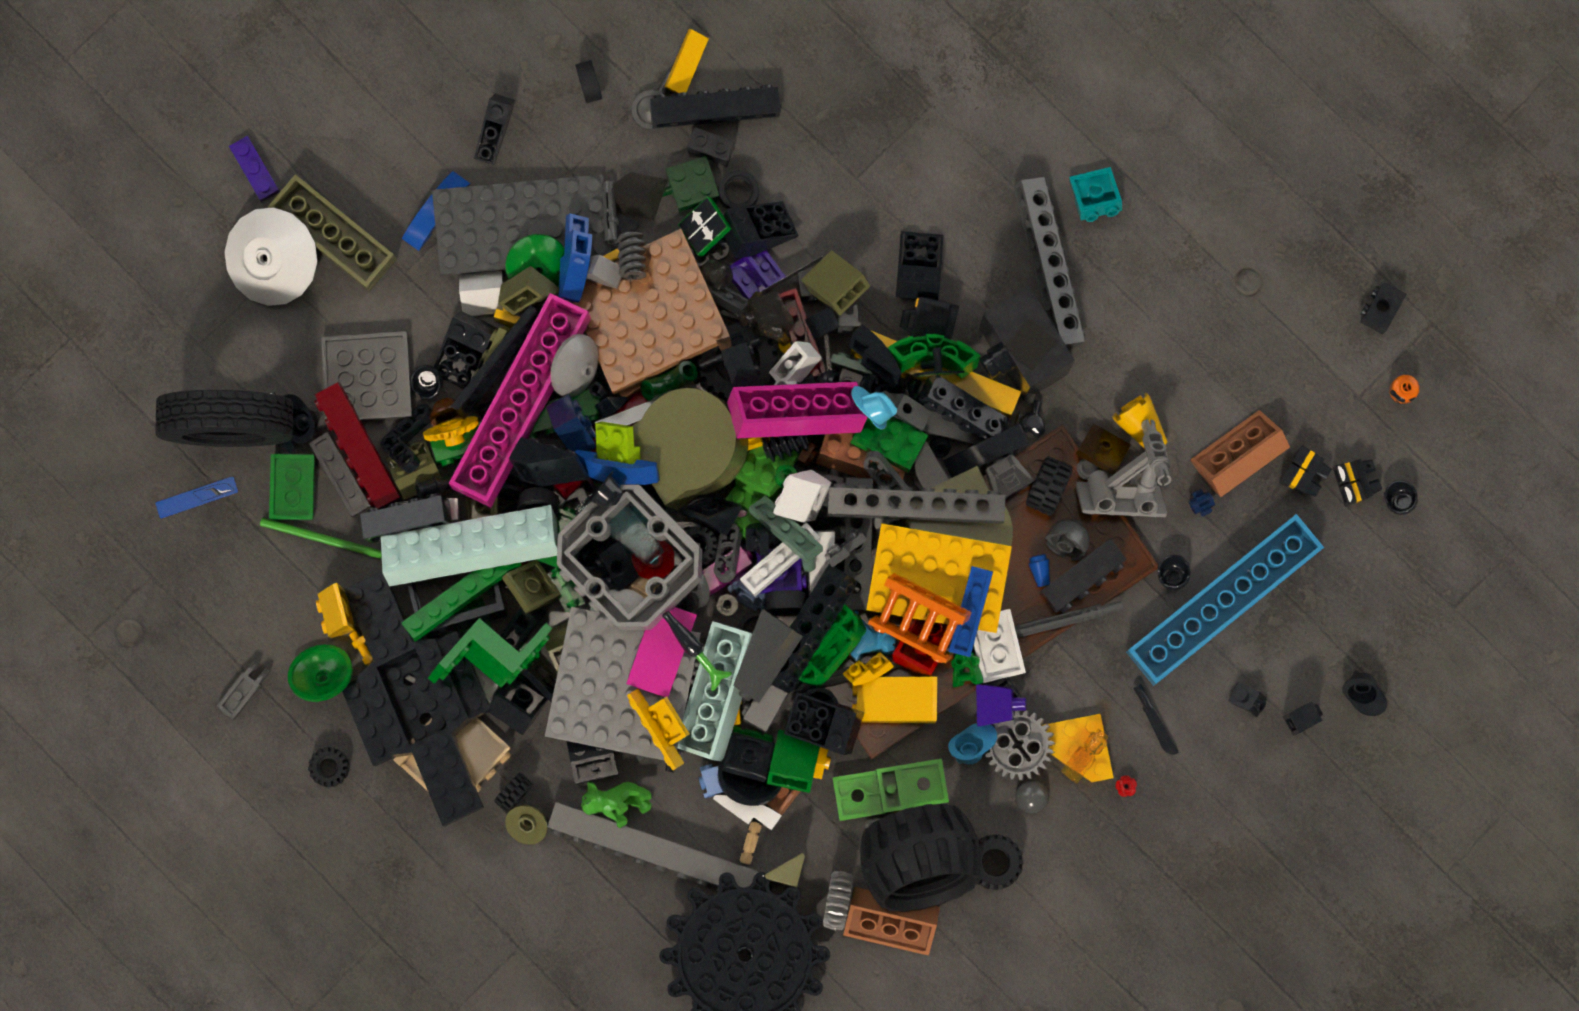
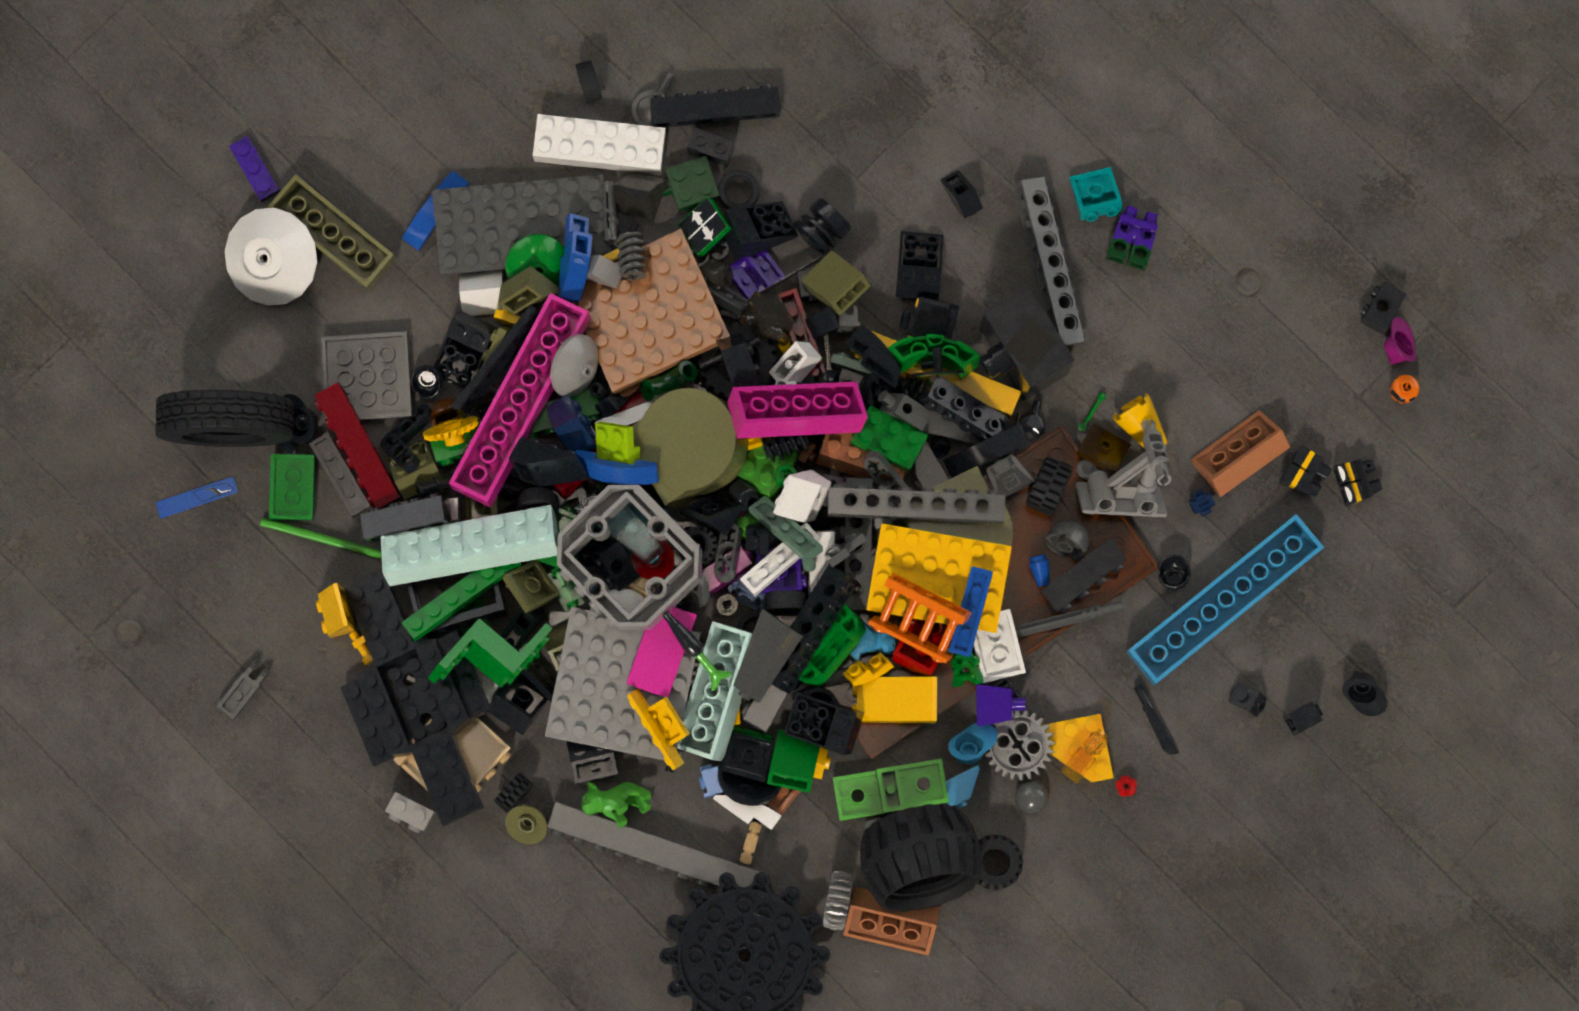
(319, 757): black tyre -> none
(320, 664): green dish -> none
(411, 812): none -> light grey brick
(494, 128): black slope -> none
(599, 144): none -> white brick
(607, 493): black piece -> none
(686, 62): yellow tile -> none
(743, 494): none -> black head
(788, 872): olive slope -> none
(824, 224): none -> black wheel
(875, 406): medium azure piece -> none
(961, 787): none -> dark azure slope
(962, 194): none -> black slope
(1082, 427): none -> green hinge
(1133, 231): none -> hips
(1400, 343): none -> magenta piece
(1401, 497): black hair -> none

